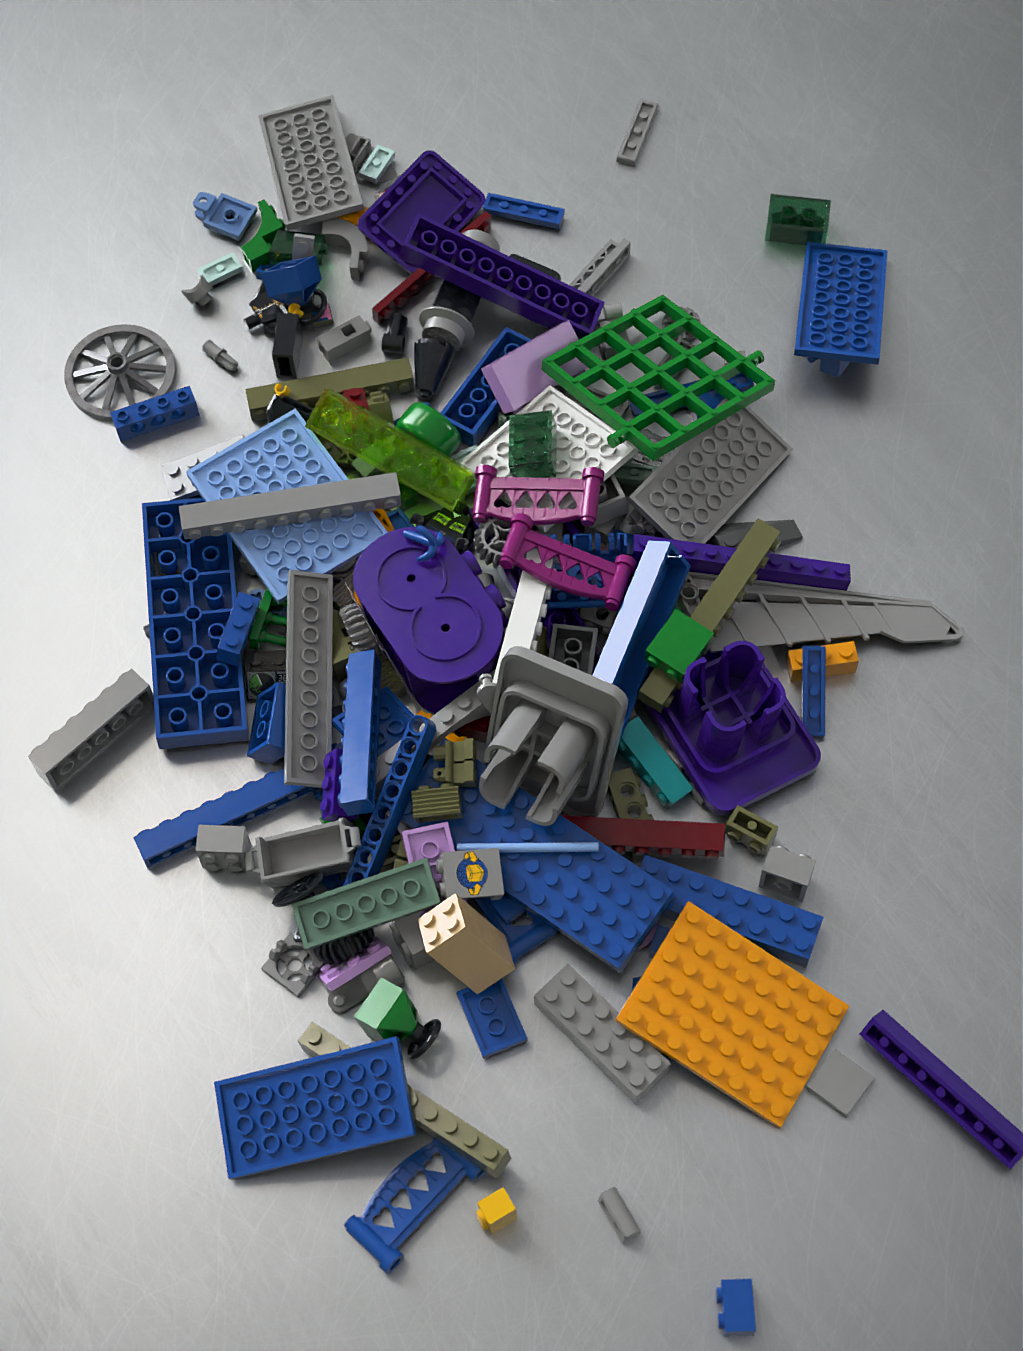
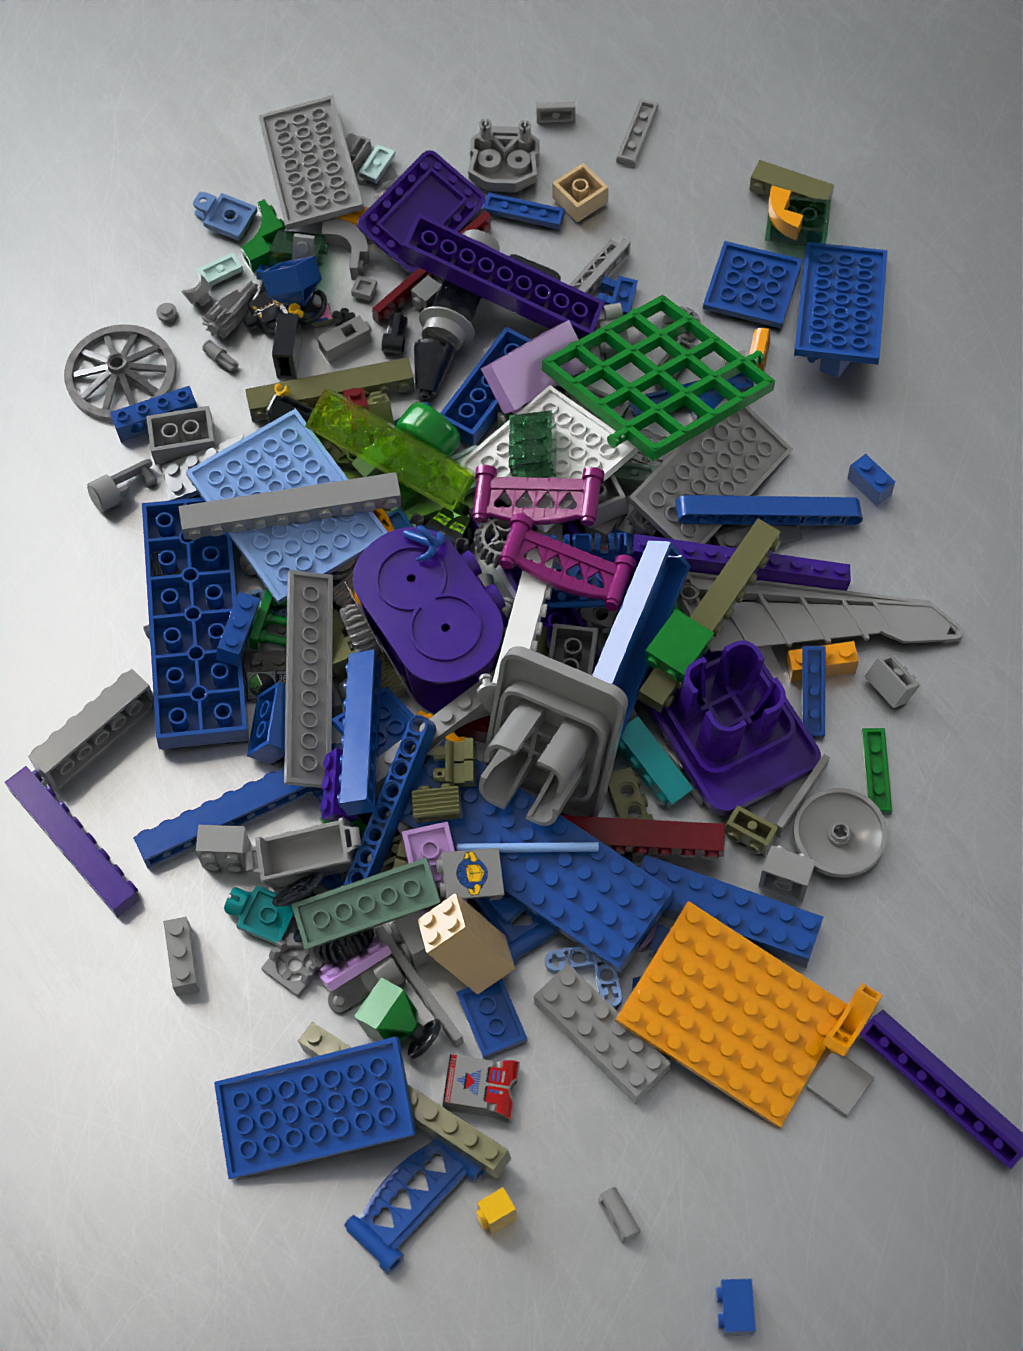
(72, 841): none -> dark purple brick
(104, 489): none -> light grey piece
(166, 312): none -> light grey plate
(180, 433): none -> light grey brick
(181, 956): none -> light grey brick
(229, 311): none -> light grey piece
(258, 914): none -> teal plate
(342, 316): none -> black plant
(364, 288): none -> light grey plate
(420, 988): none -> light grey tile
(425, 293): none -> light grey brick
(481, 1087): none -> piece
(504, 157): none -> light grey brick
(556, 112): none -> light grey brick
(580, 192): none -> tan brick
(590, 962): none -> light blue beam
(624, 292): none -> blue plate
(752, 284): none -> blue plate
(761, 342): none -> light orange brick
(770, 509): none -> blue beam
(785, 221): none -> light orange brick
(794, 796): none -> light grey fence
(799, 184): none -> olive brick
(840, 832): none -> light grey dish
(853, 1020): none -> light orange arch
(871, 480): none -> blue brick
(876, 768): none -> green tile
(892, 680): none -> light grey brick

